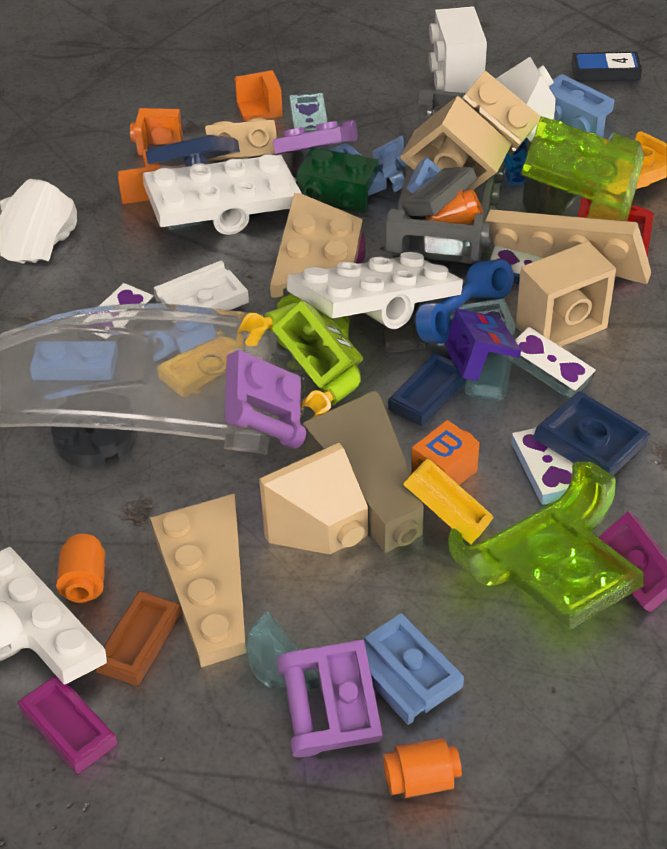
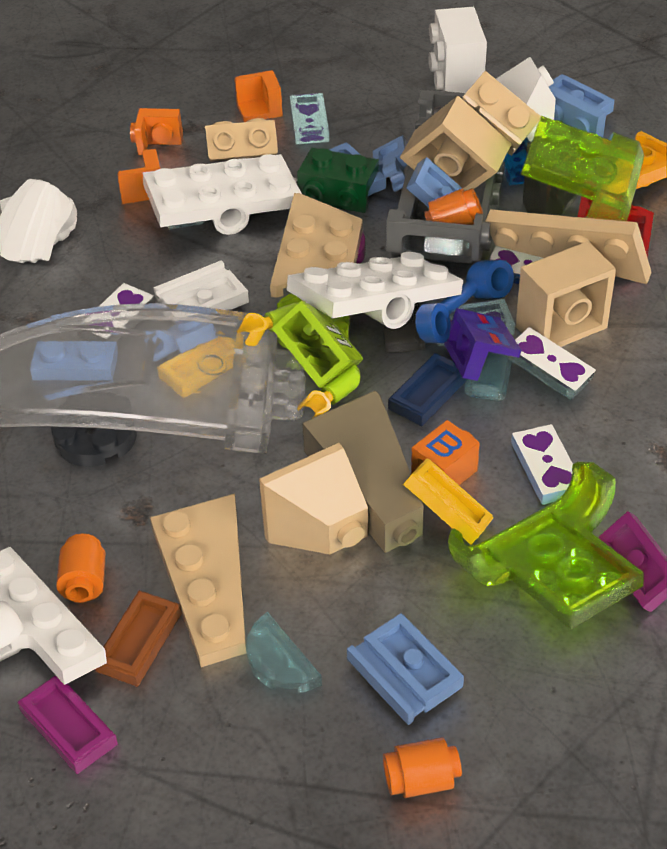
(192, 151): dark blue plate -> none
(267, 388): medium lavender plate -> none
(326, 134): medium lavender plate -> none
(346, 697): medium lavender plate -> none
(439, 191): dark grey tile -> none
(591, 433): dark blue plate -> none
(606, 66): tile -> none

